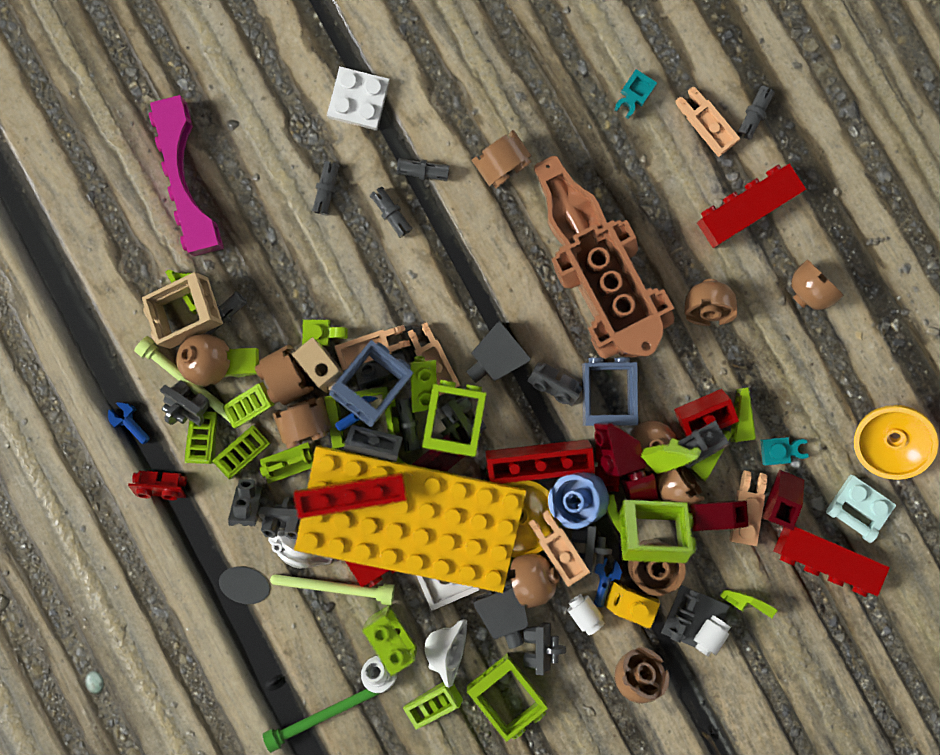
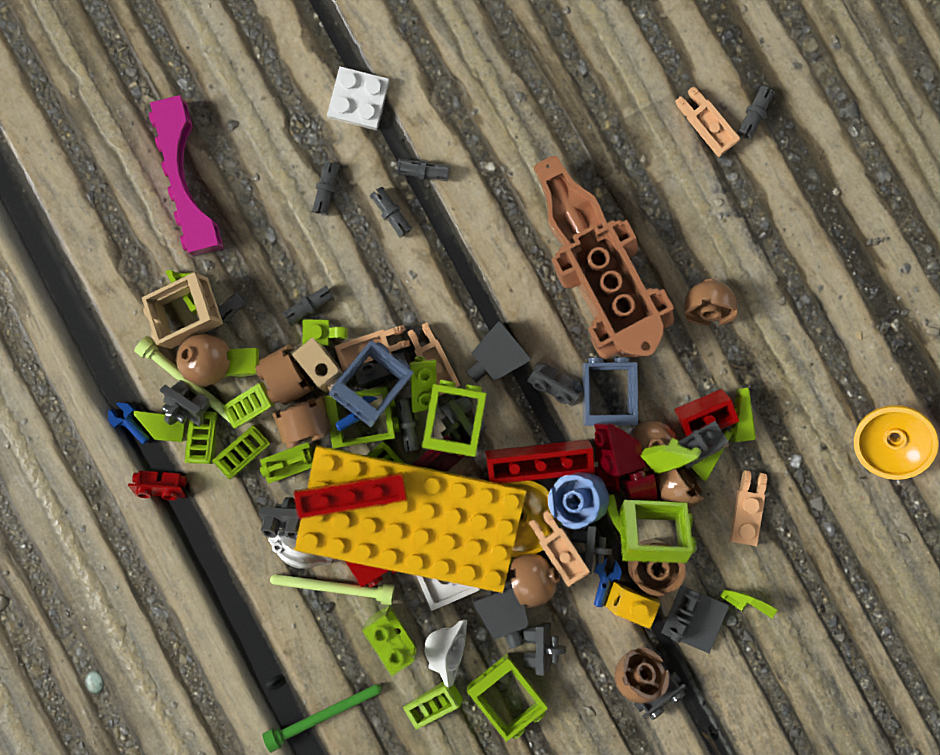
(158, 428): none -> lime slope
(244, 585): dark grey sticker -> none
(245, 503): dark grey hips -> none
(308, 305): none -> dark grey pin
(373, 443): dark grey plate -> none
(376, 676): white piece -> none
(502, 158): medium nougat brick -> none
(586, 614): white brick -> none
(636, 91): teal plate -> none
(673, 693): none -> dark grey hinge
(712, 636): white brick -> none
(719, 515): dark red slope -> none
(751, 205): red brick -> none
(779, 450): teal plate -> none
(784, 500): dark red slope -> none
(813, 288): medium nougat cylinder -> none
(831, 559): red brick -> none
(864, 500): light aqua plate -> none

